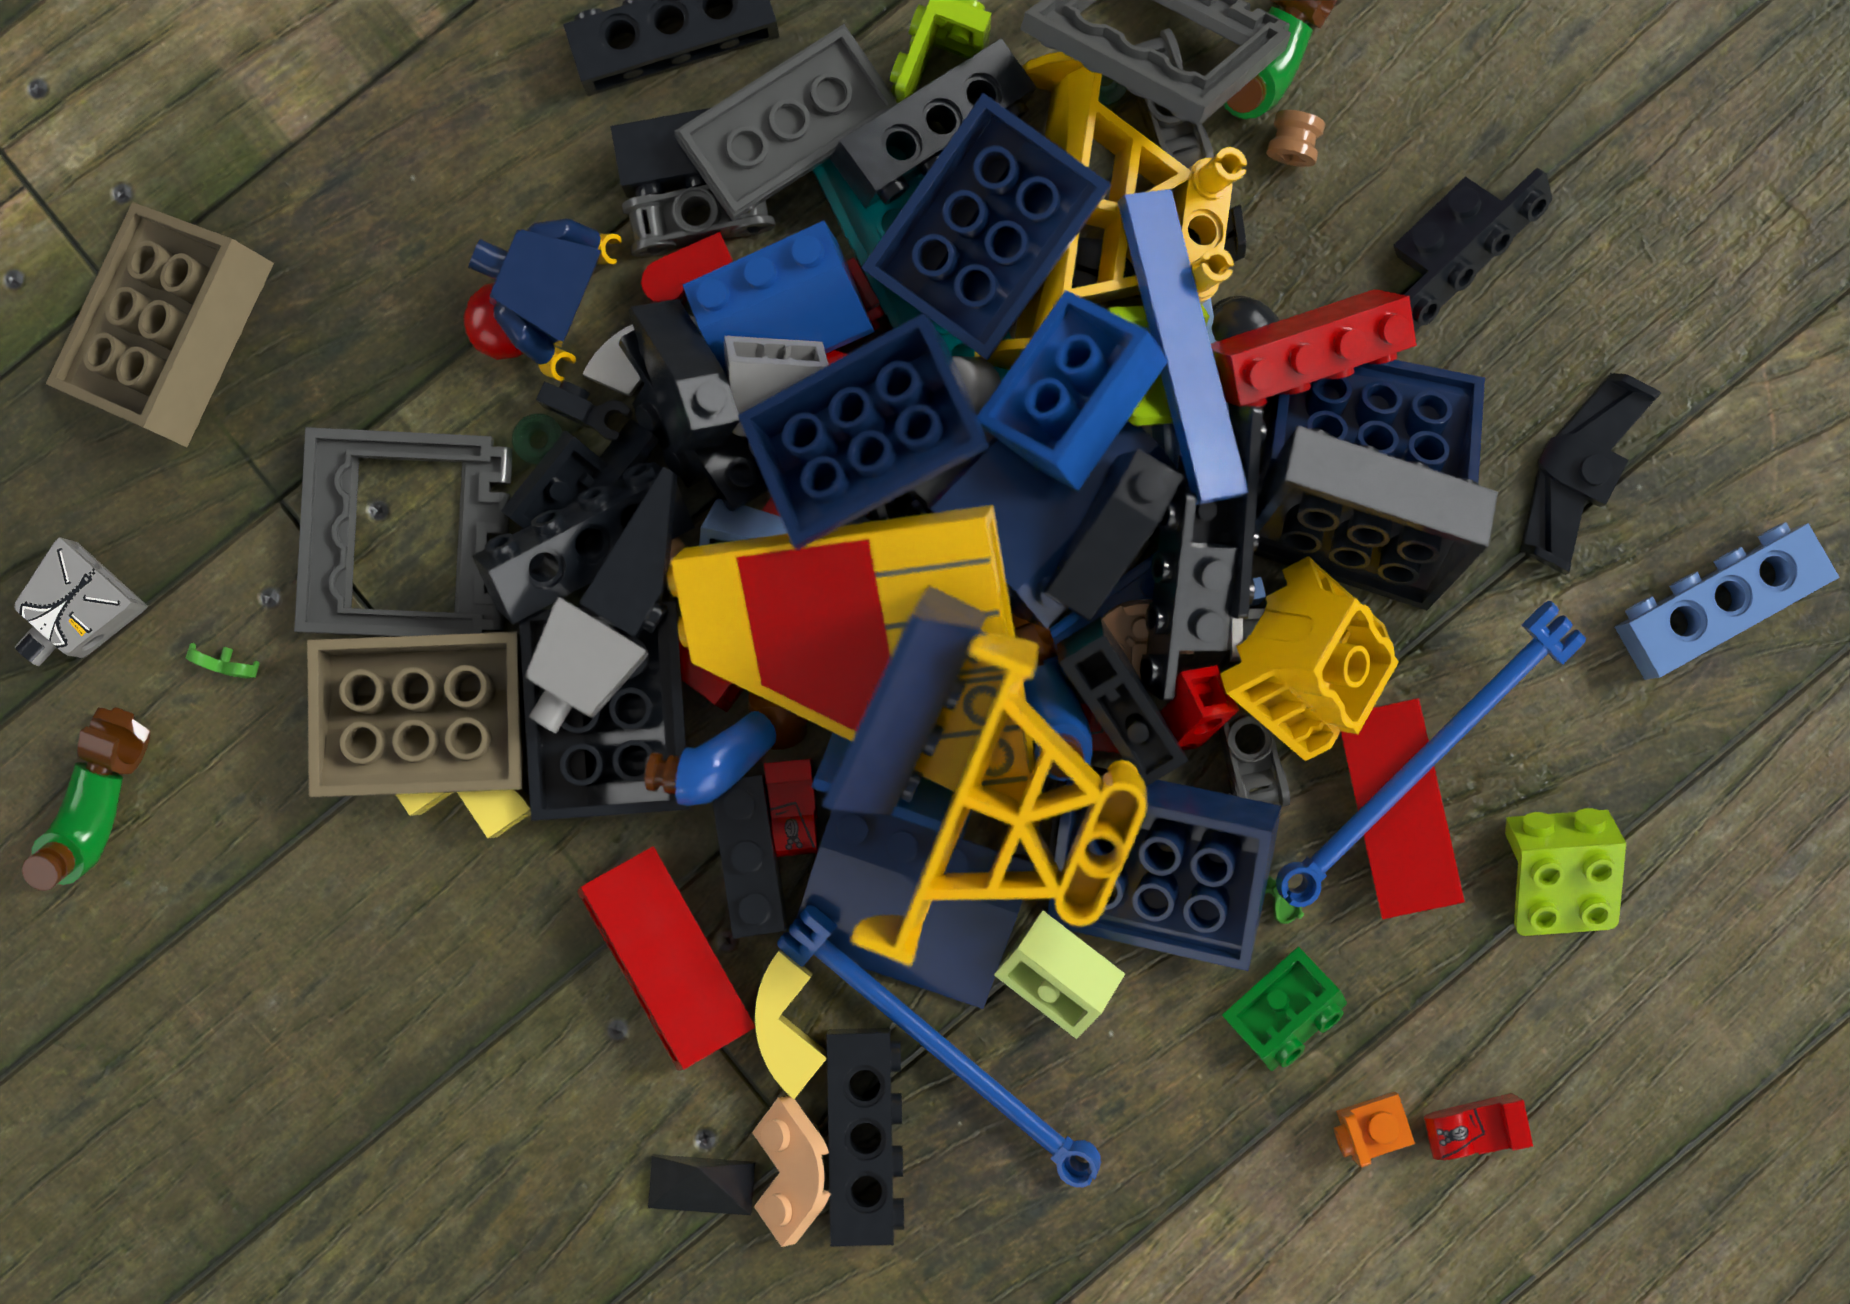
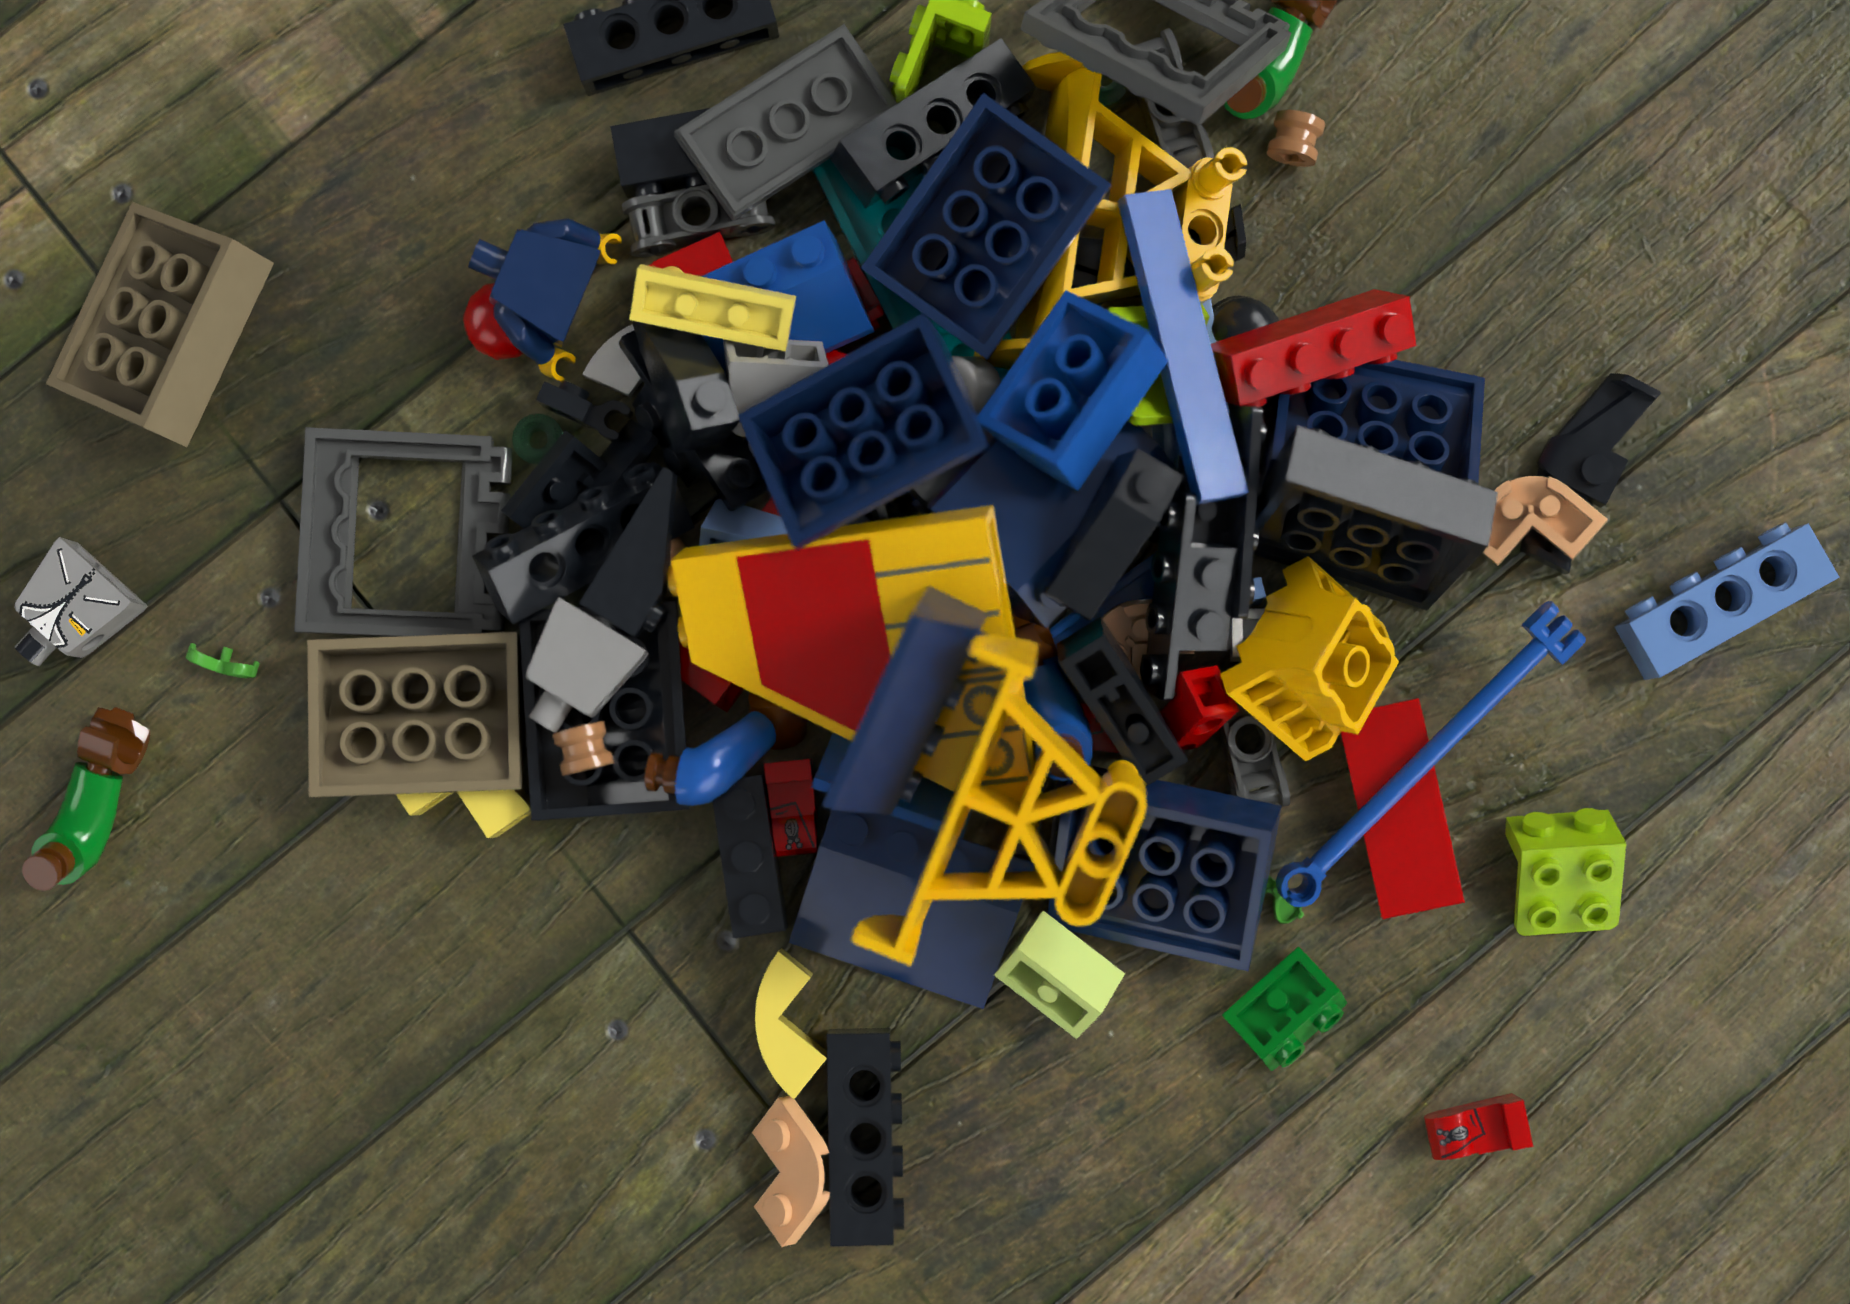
(583, 748): none -> medium nougat wheel
(666, 958): red brick -> none
(701, 1184): black slope -> none
(712, 307): none -> light yellow piece
(809, 938): blue hinge -> none
(1373, 1128): orange bracket -> none
(1463, 236): black bracket -> none
(1546, 507): none -> light nougat plate

